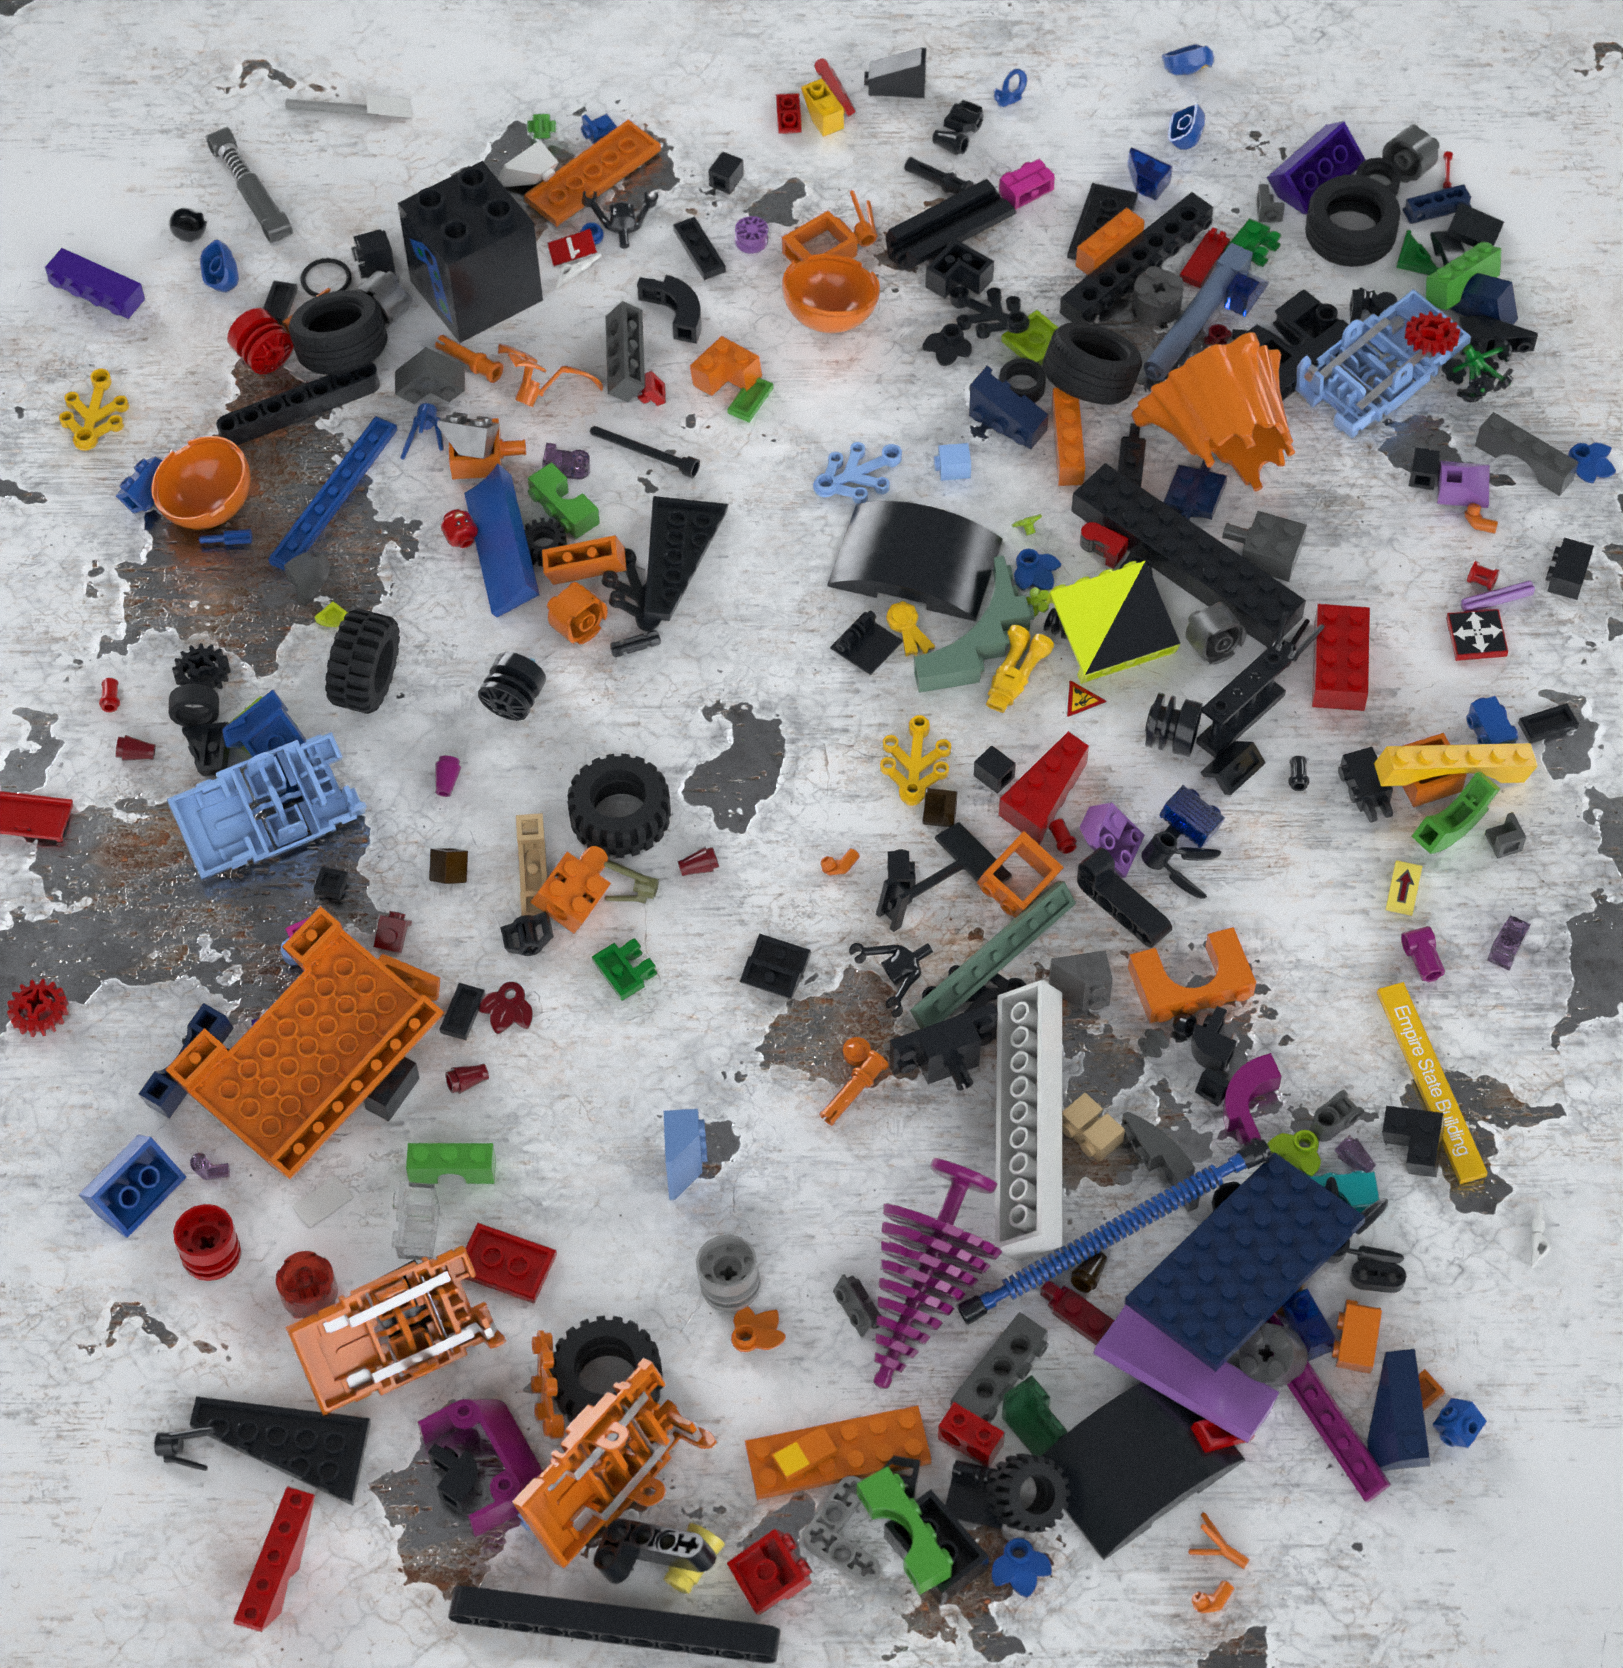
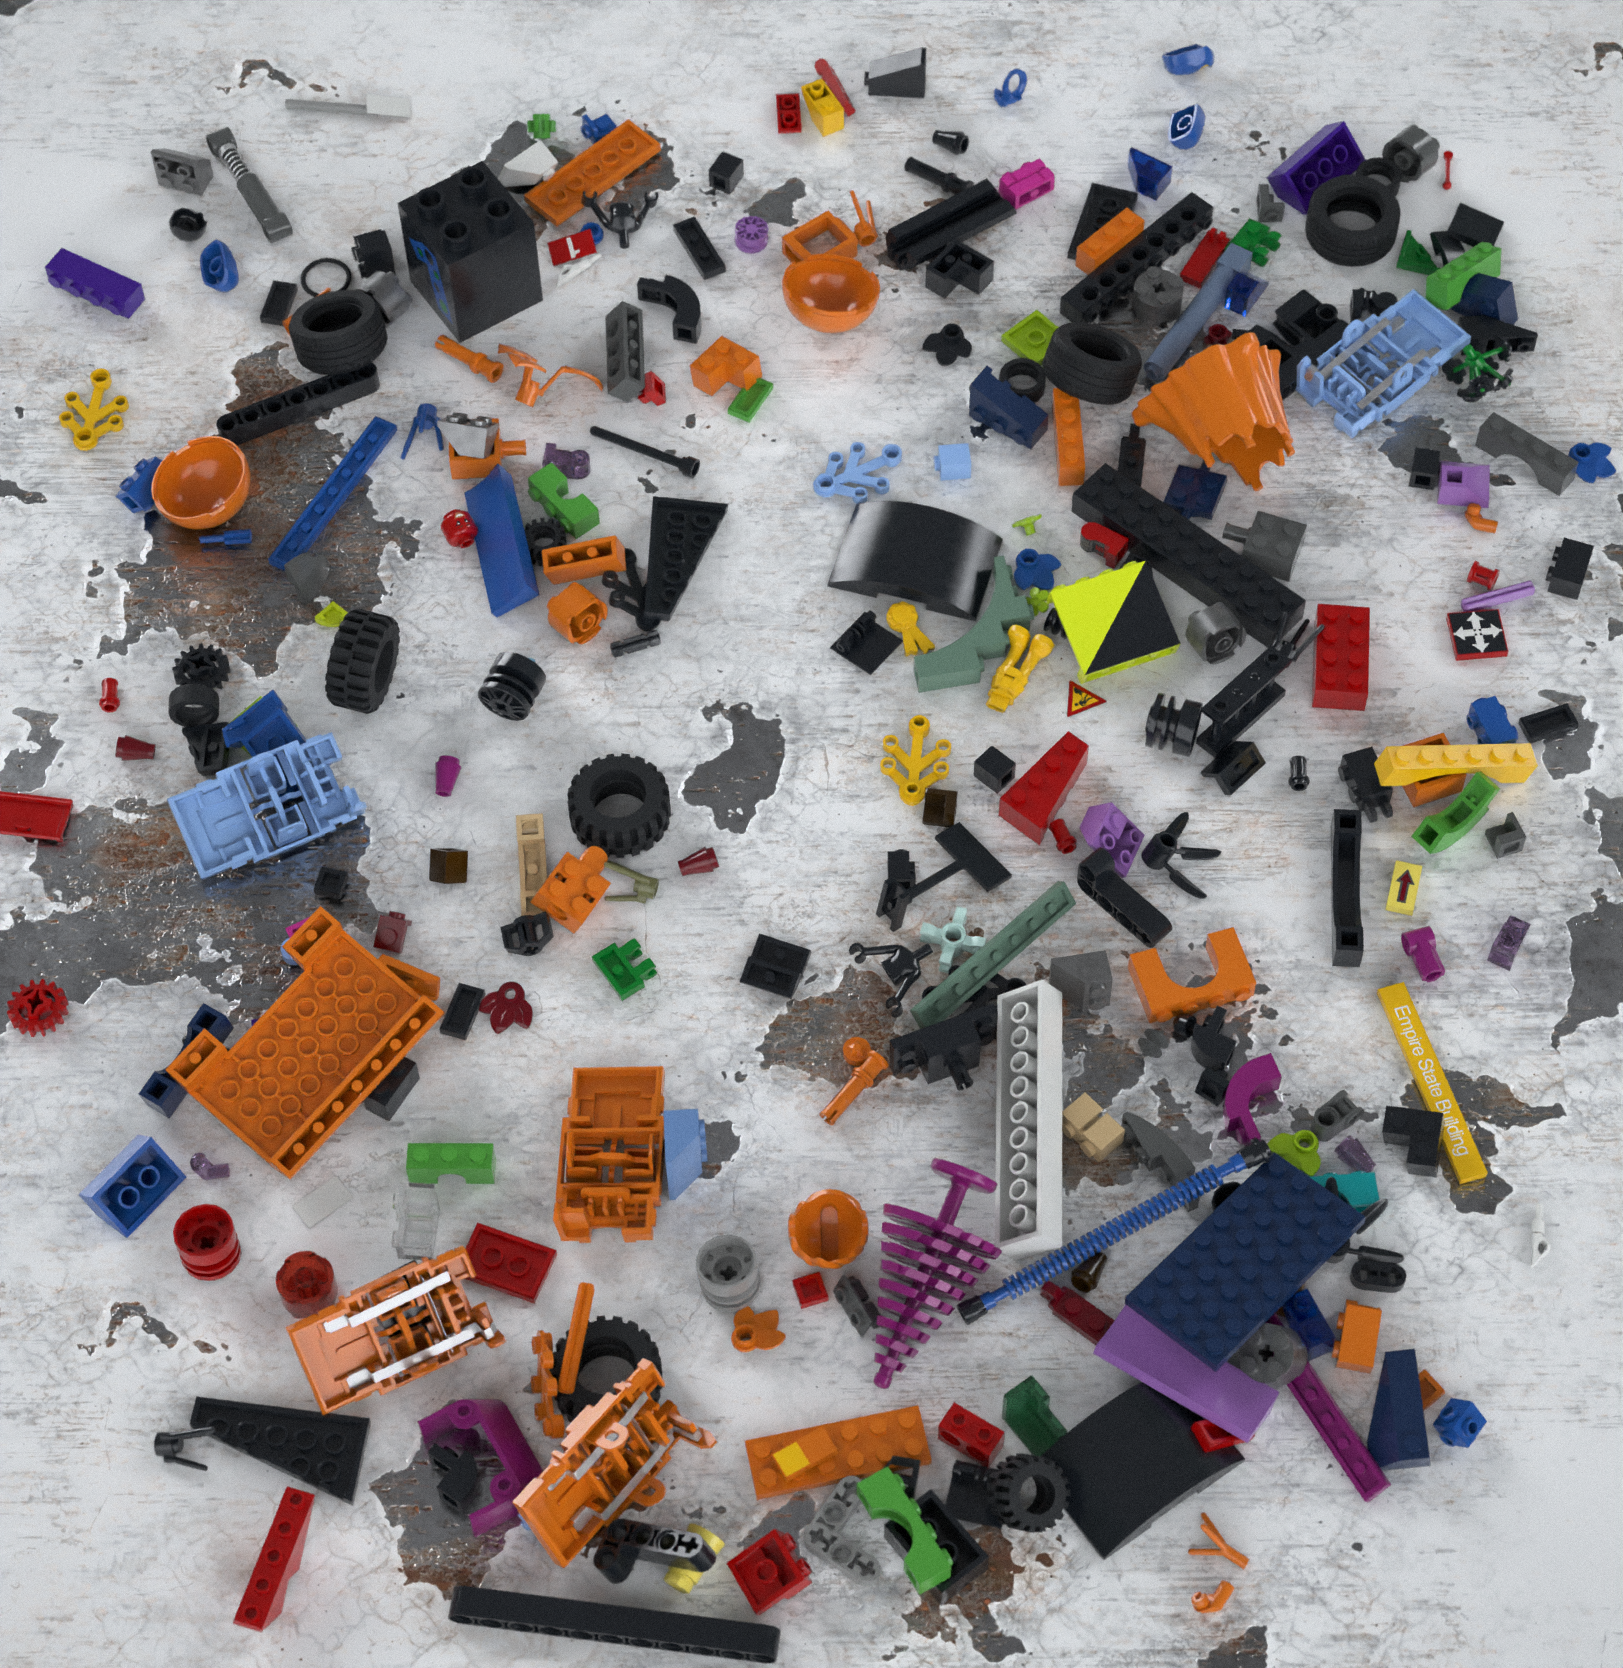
(182, 170): none -> flat silver slope
(260, 341): red wheel -> none
(428, 374): dark grey brick -> none
(465, 1077): dark red cone -> none
(576, 1338): none -> orange axle
(602, 1108): none -> orange piece
(810, 1290): none -> red tile
(828, 1229): none -> orange piece
(842, 866): orange arm -> none
(956, 930): none -> light aqua pin
(964, 117): black piece -> none
(1015, 322): black plant -> none
(1020, 1333): dark grey brick -> none
(1022, 1571): blue plate -> none
(1036, 857): orange window -> none
(1192, 816): clear blue brick -> none
(1345, 888): none -> black arch
(1432, 333): red gear -> none
(1436, 204): dark blue piece -> none

